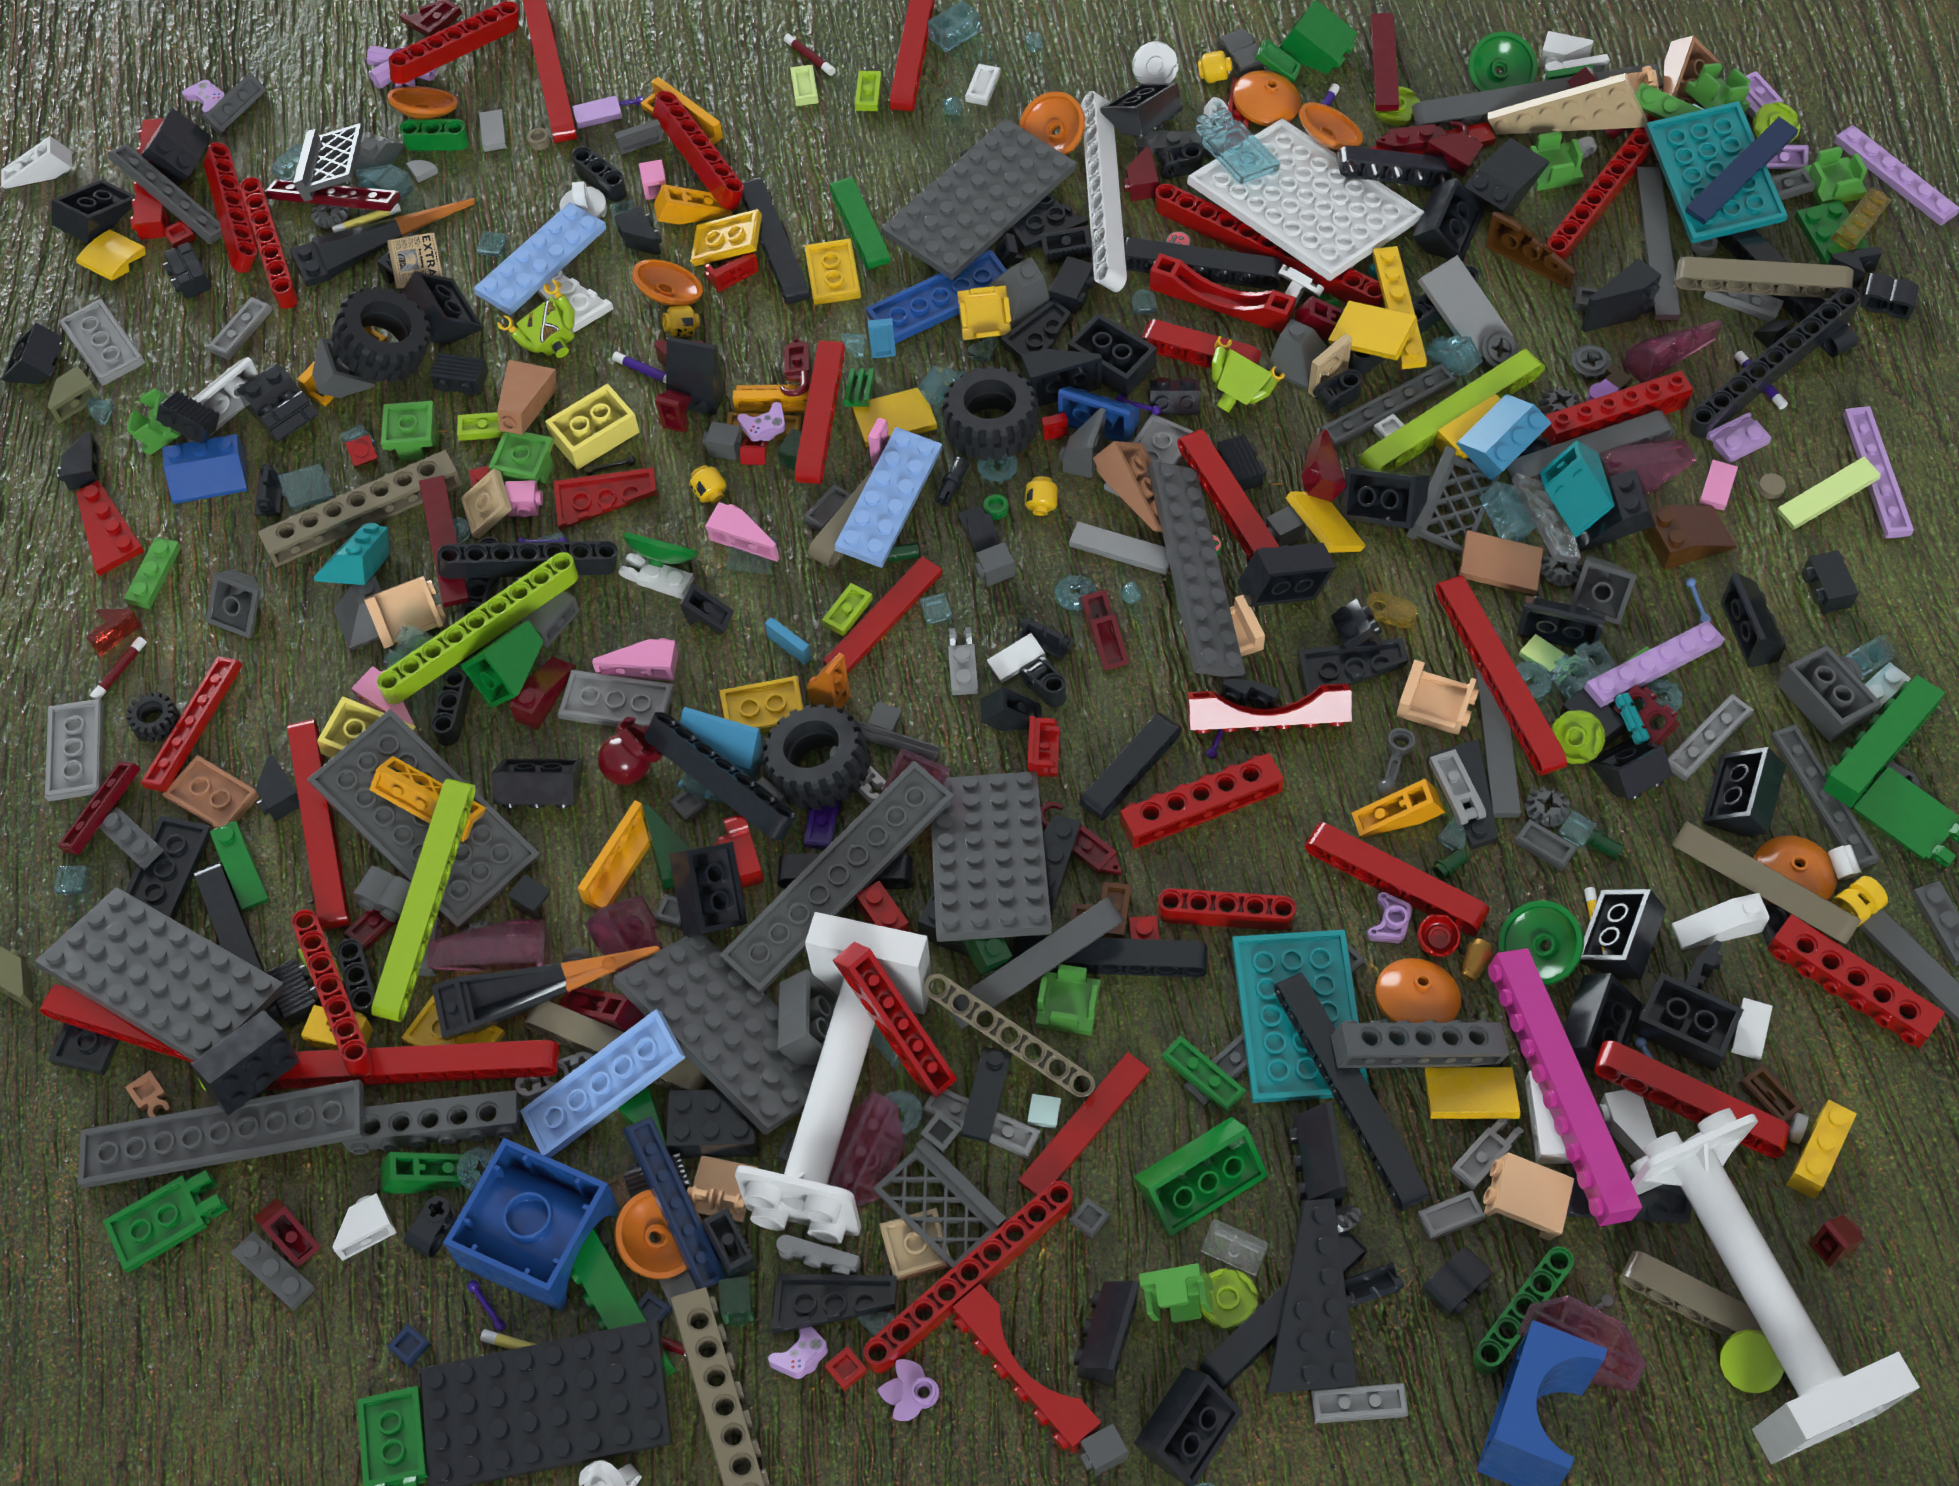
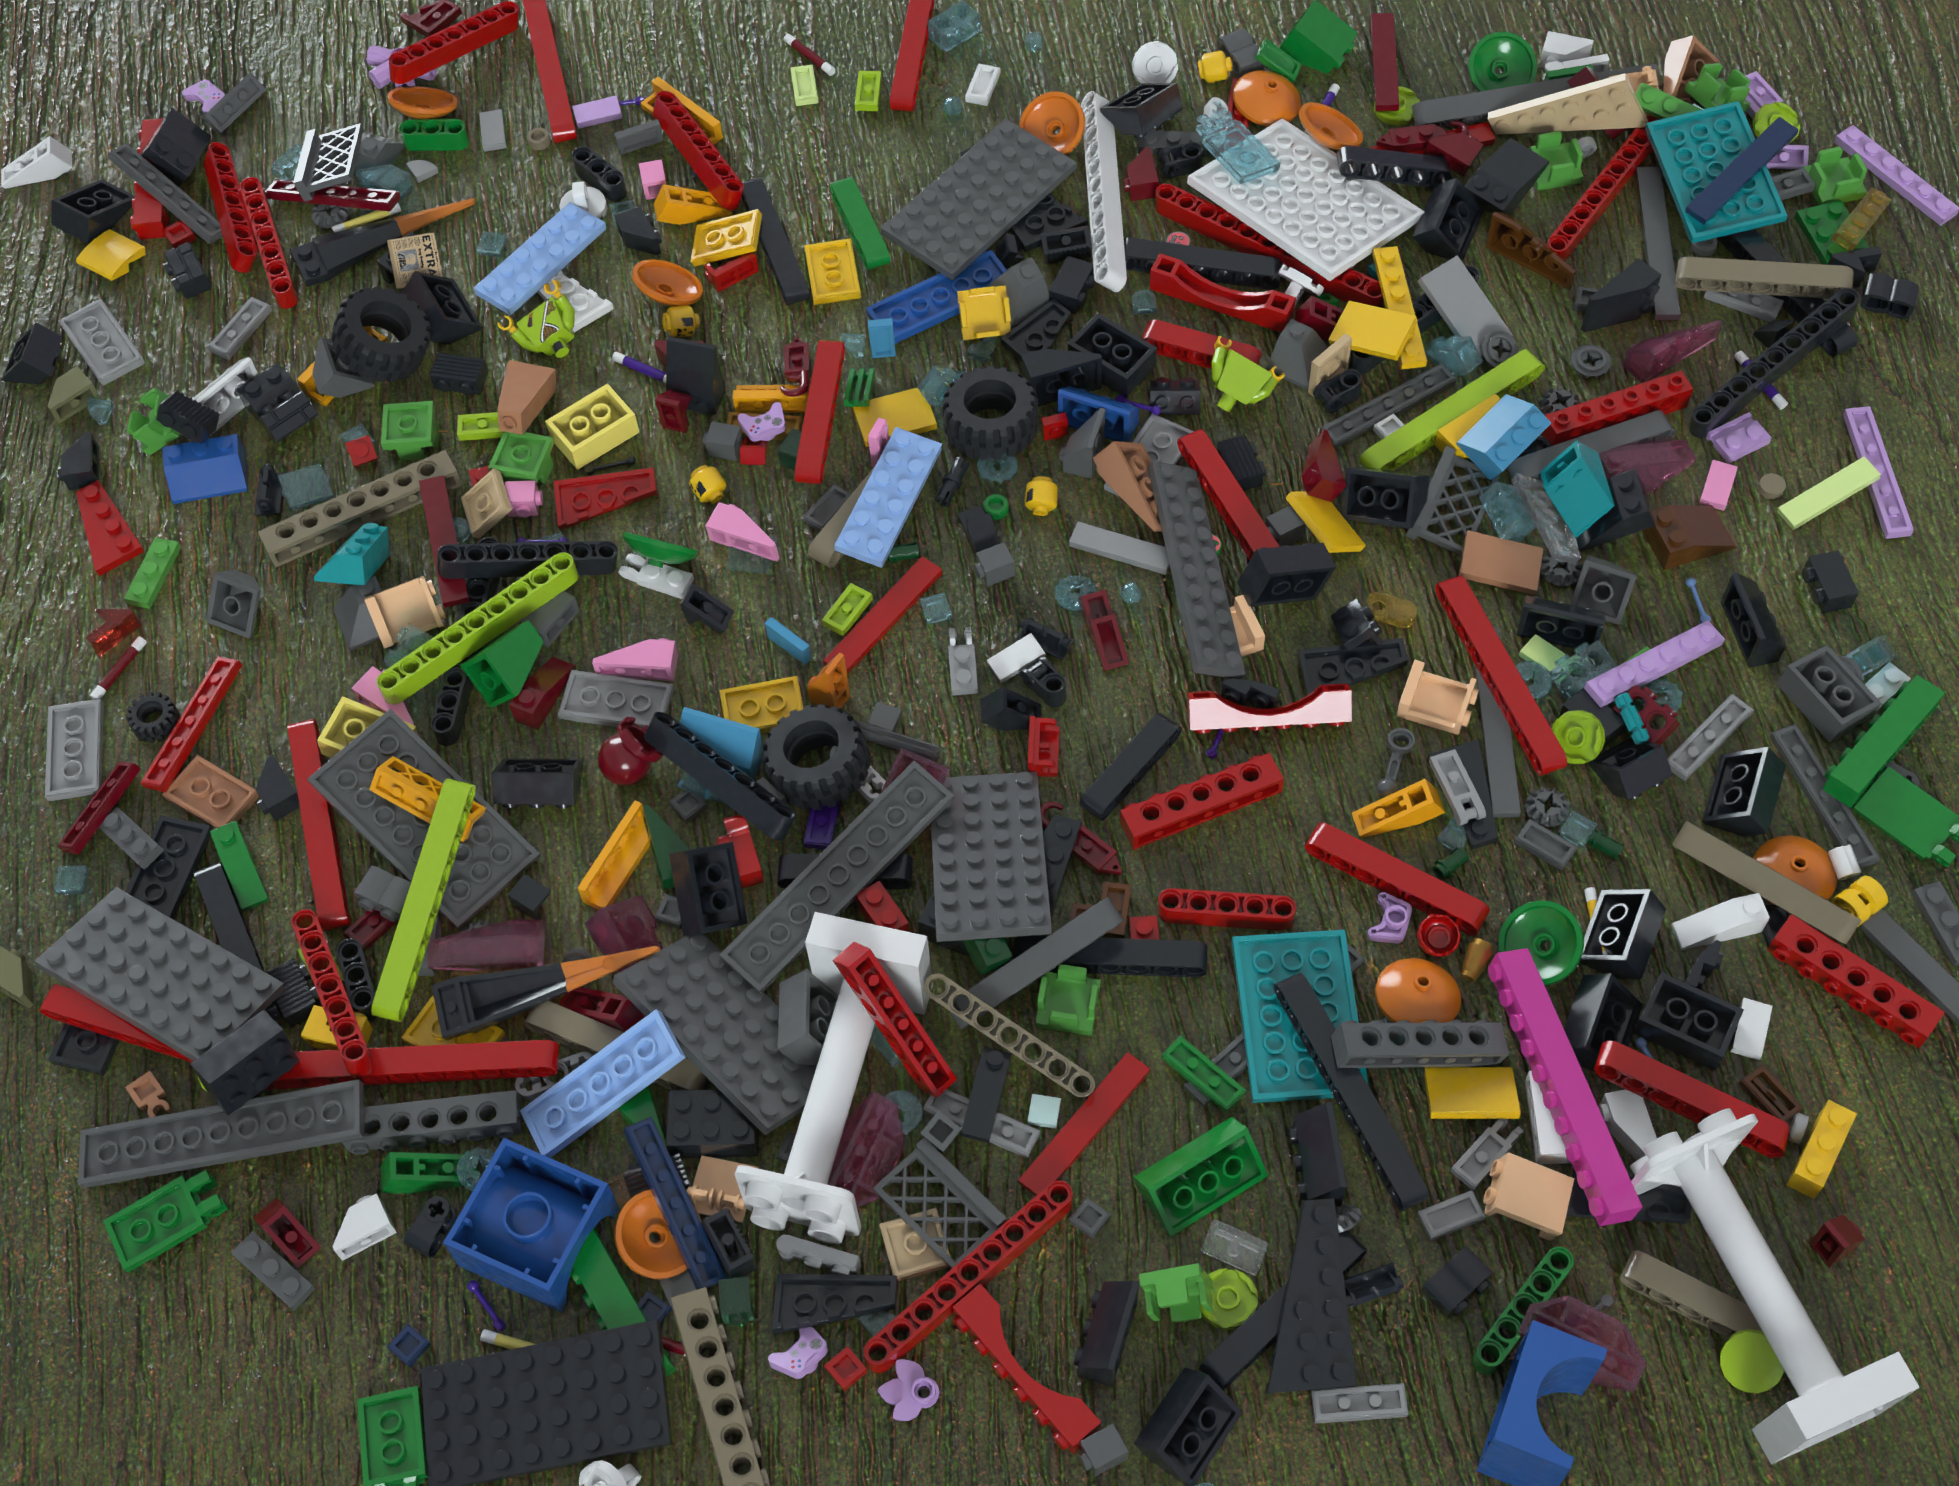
(1613, 381): leg -> none

